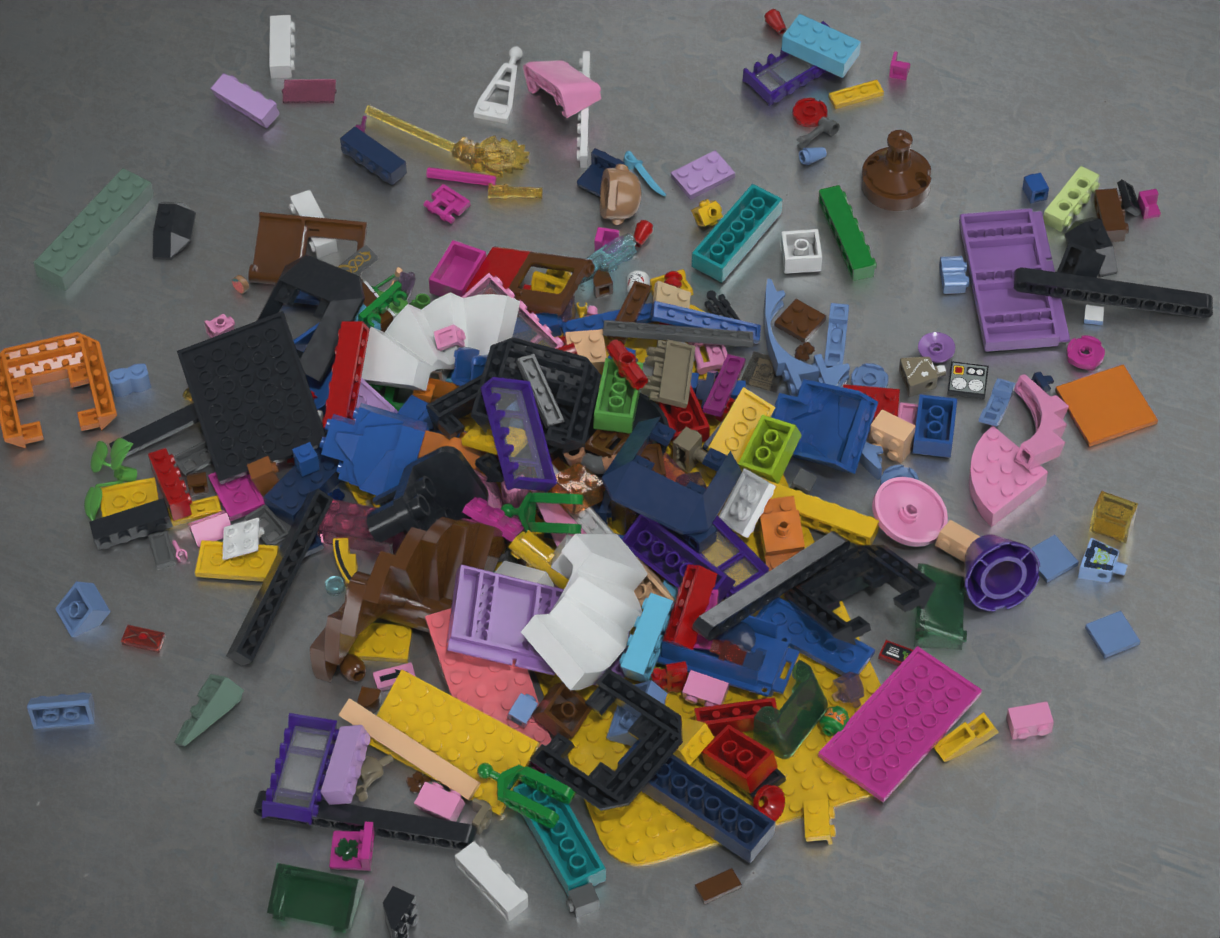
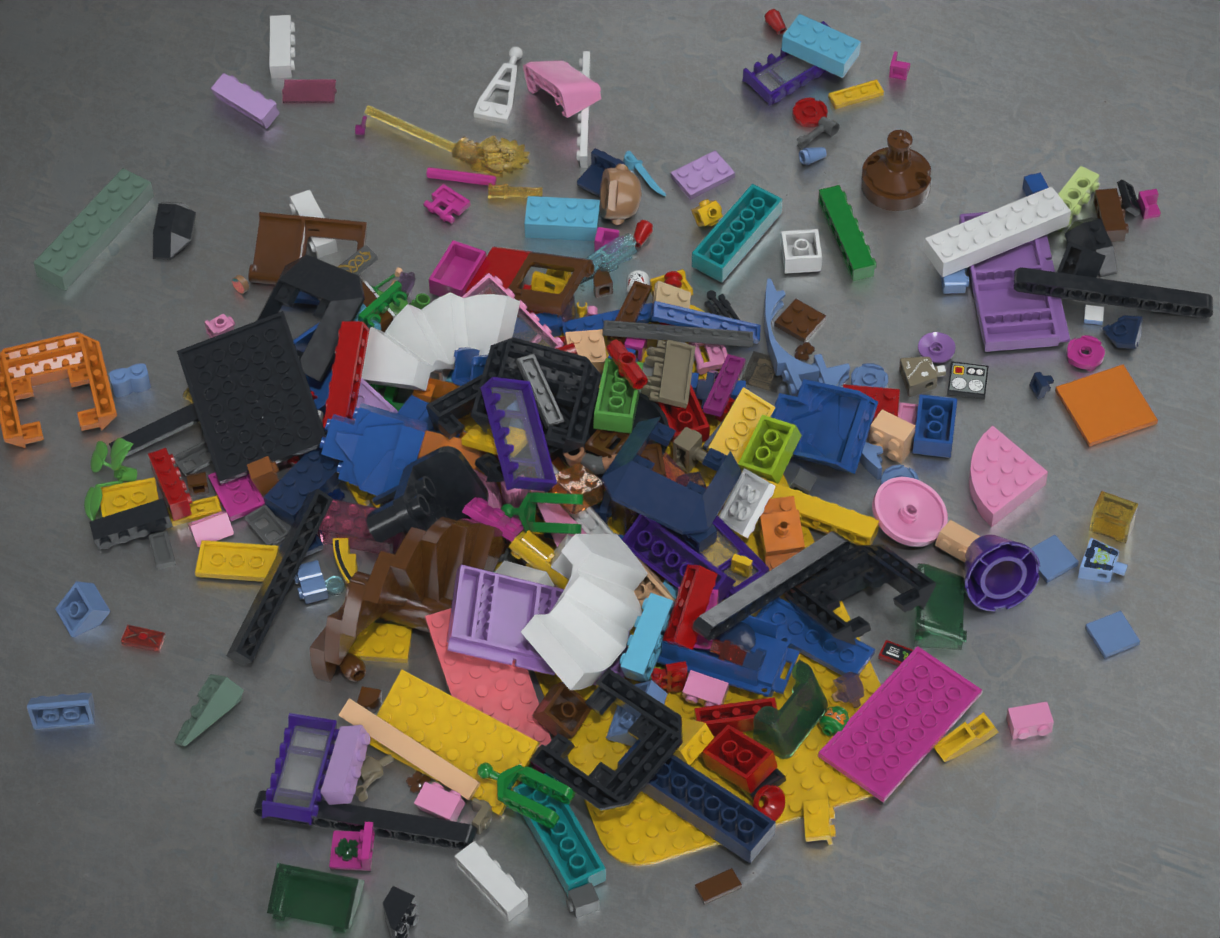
(179, 552): bright pink hand -> none
(241, 538): white hinge -> none
(306, 459): blue brick -> none
(311, 582): none -> medium blue brick
(373, 155): dark blue brick -> none
(385, 678): bright pink tile -> none
(449, 337): bright pink bracket -> none
(522, 709): medium blue brick -> none
(562, 218): none -> medium azure brick
(637, 344): none -> dark pink panel
(741, 565): none -> yellow plate
(836, 334): medium blue slope -> none
(997, 231): none -> white brick
(997, 403): medium blue slope -> none
(1049, 424): bright pink arch -> none
(1125, 332): none -> dark blue plate

